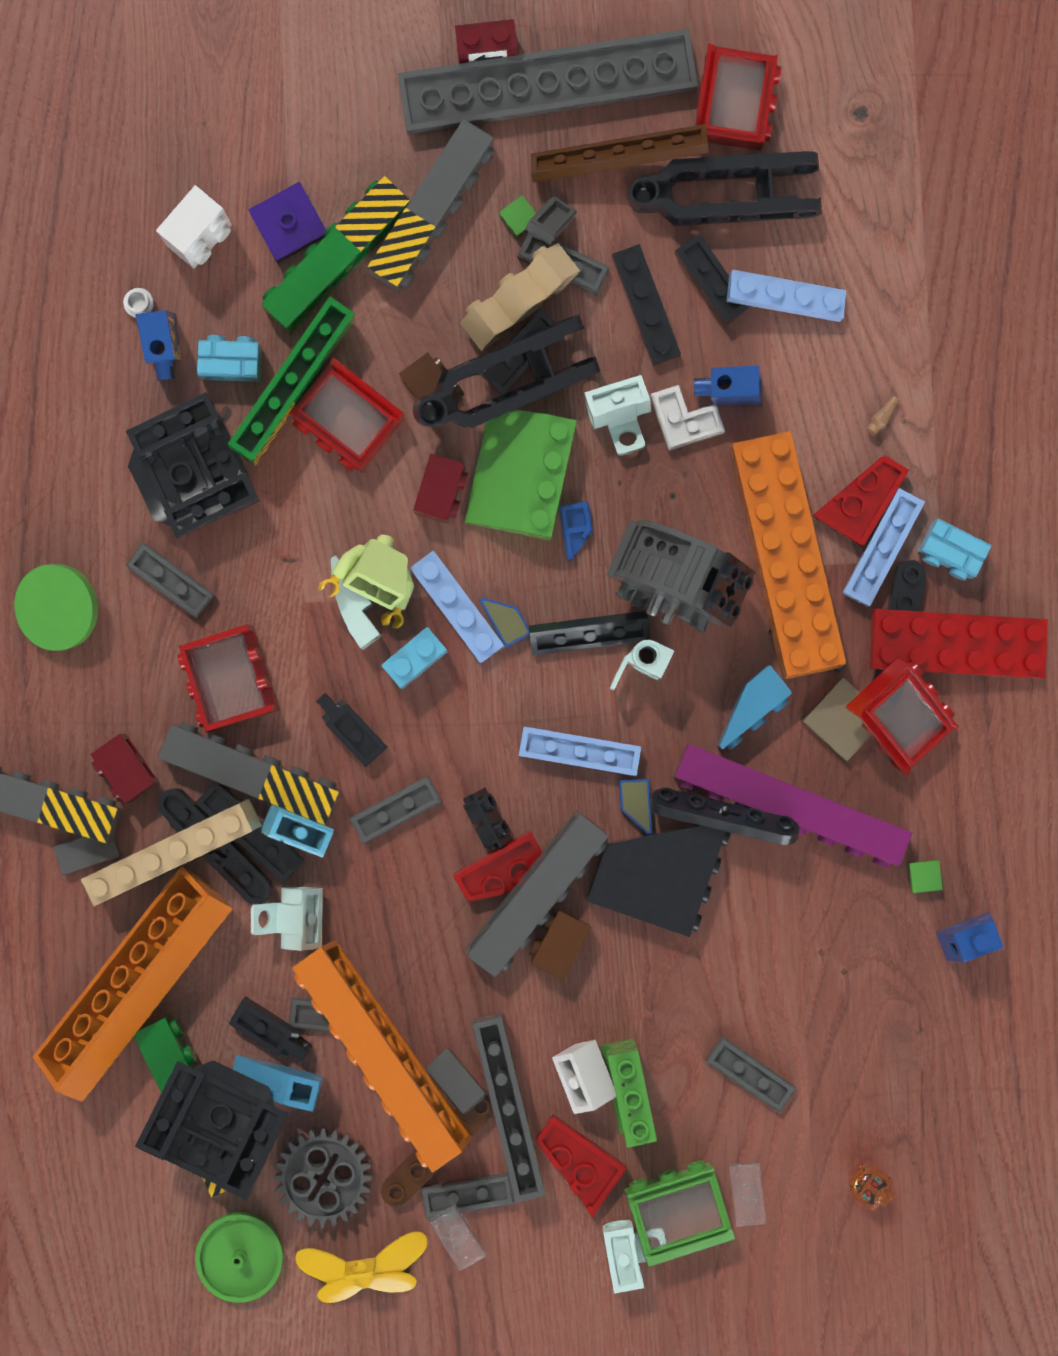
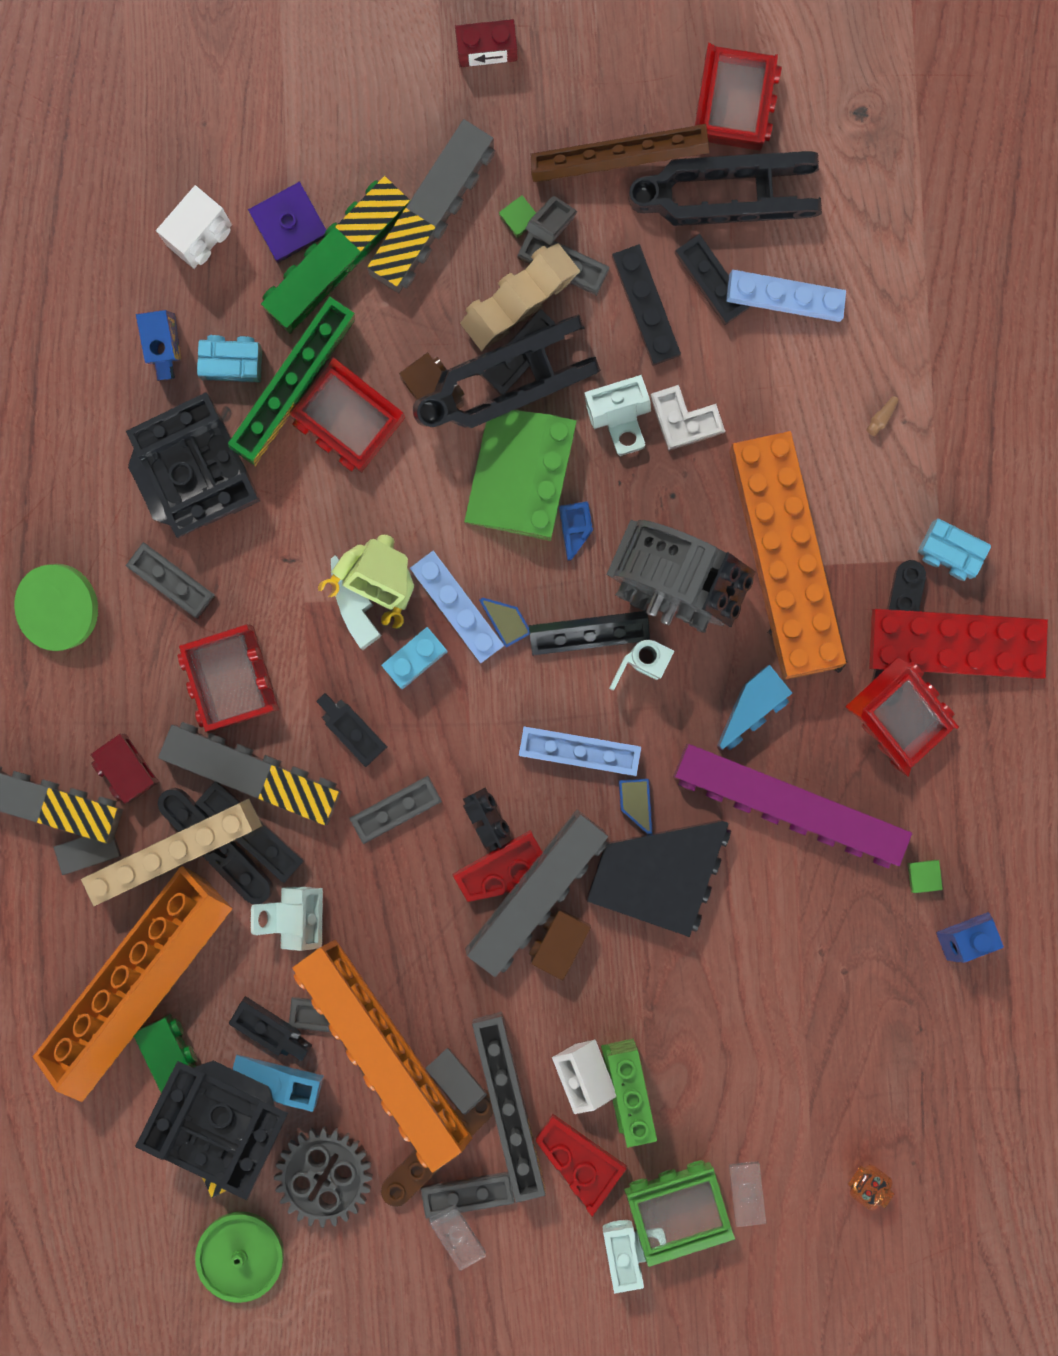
(138, 302): white plate -> none
(297, 831): medium azure brick -> none
(378, 1273): yellow piece -> none
(440, 489): dark red brick -> none
(548, 81): dark grey plate -> none
(738, 819): black piece -> none
(744, 388): blue torso -> none
(750, 1073): dark grey tile -> none
(835, 723): dark tan tile -> none
(863, 501): red wing -> none
(883, 547): light blue plate -> none

